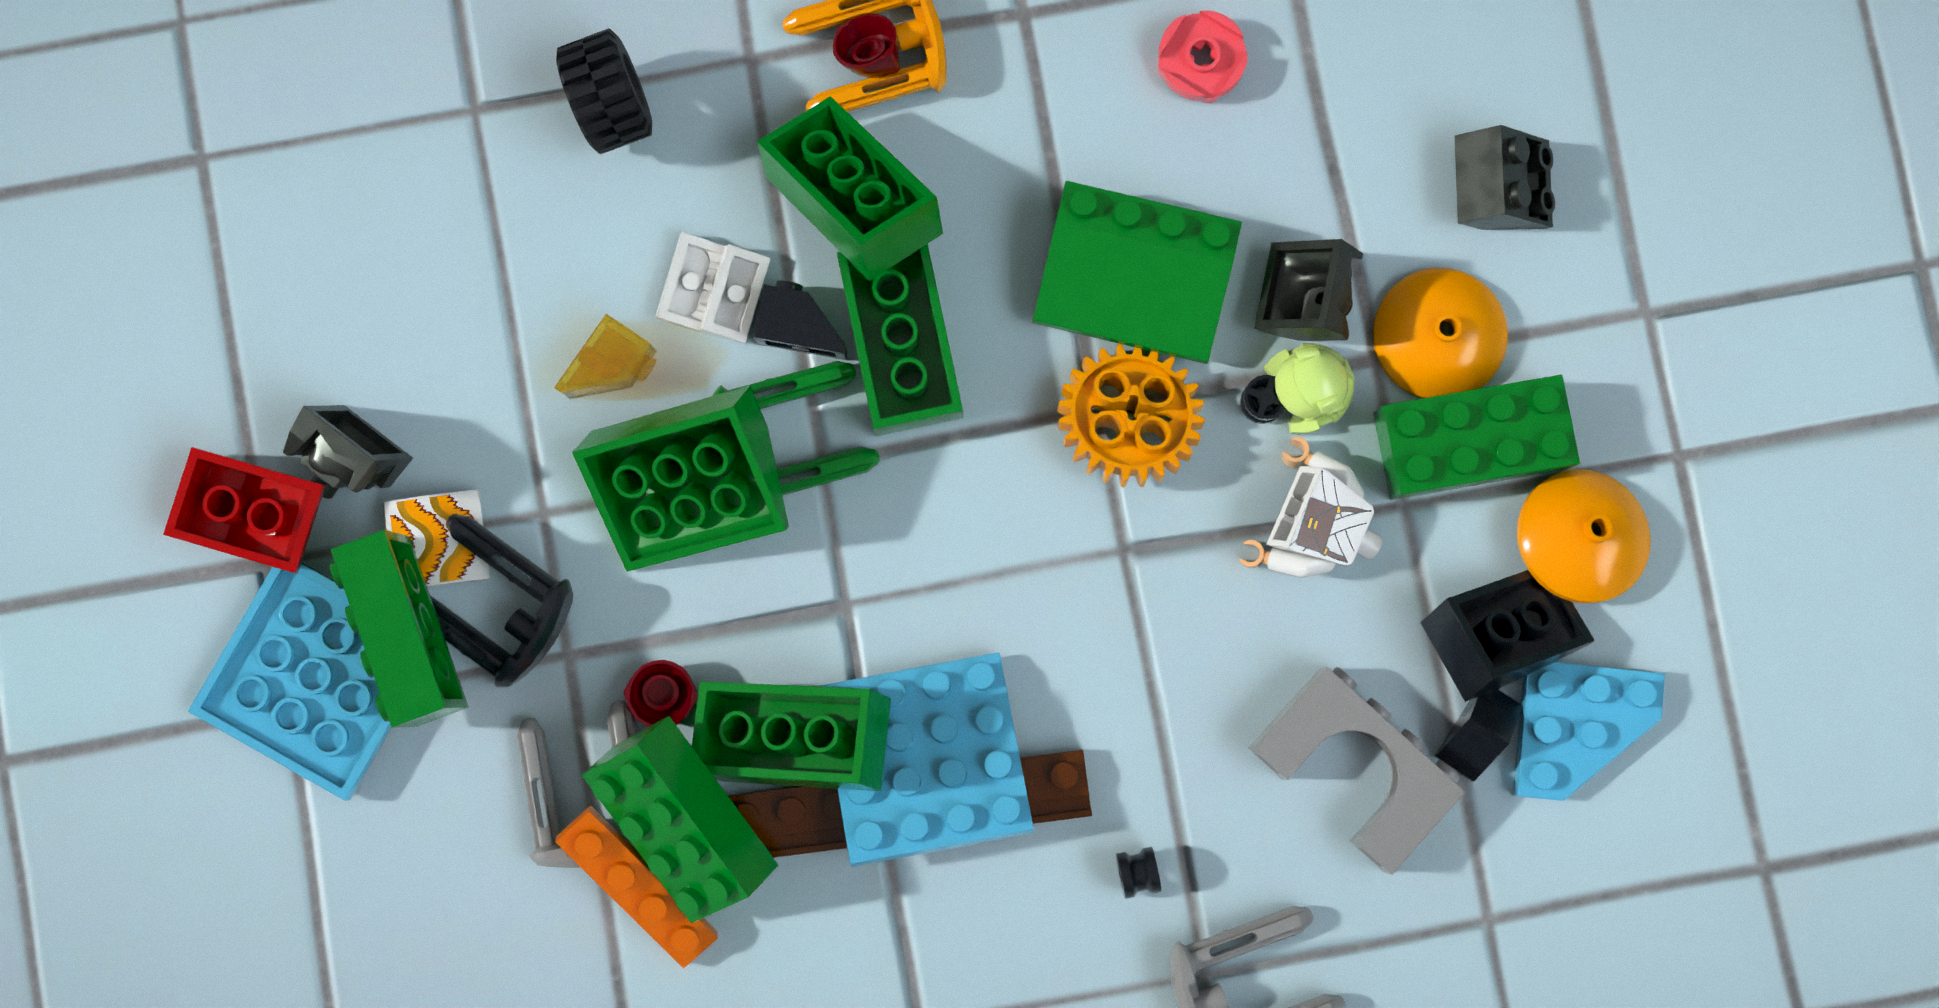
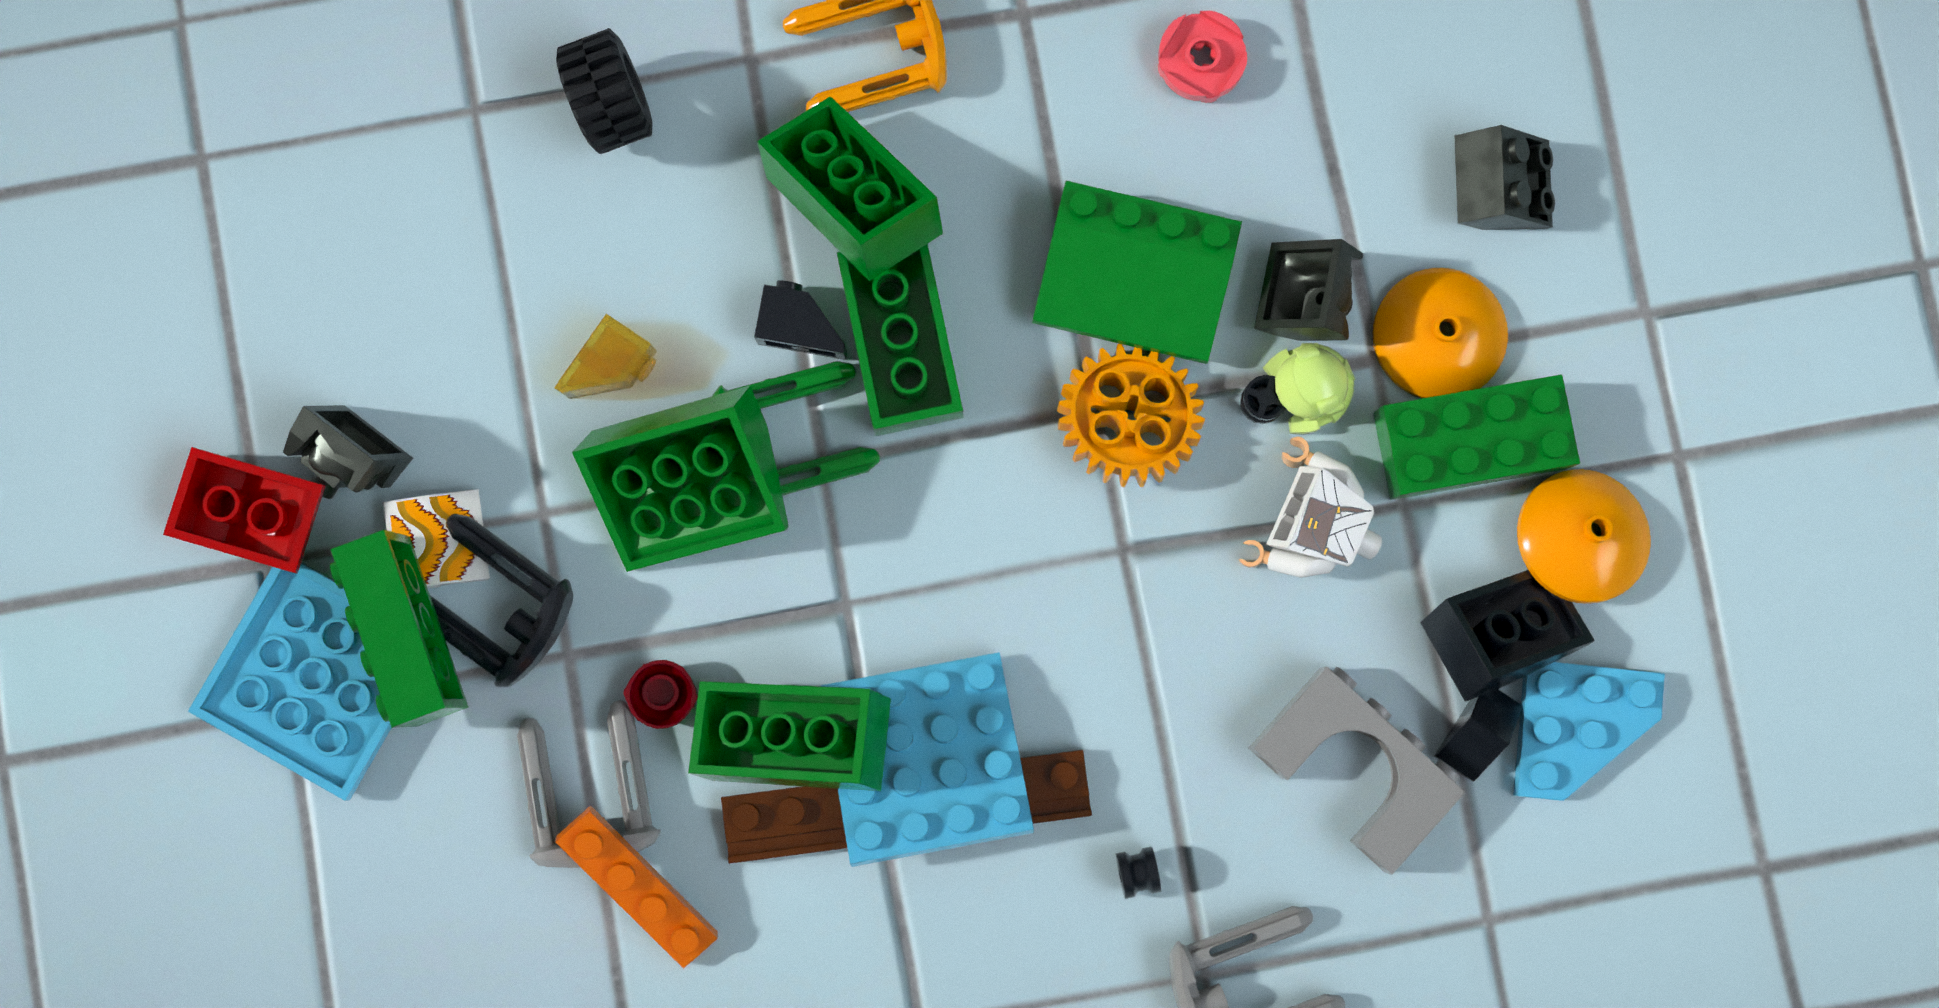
(680, 820): green brick -> none
(712, 288): white slope -> none
(867, 46): dark red hat -> none

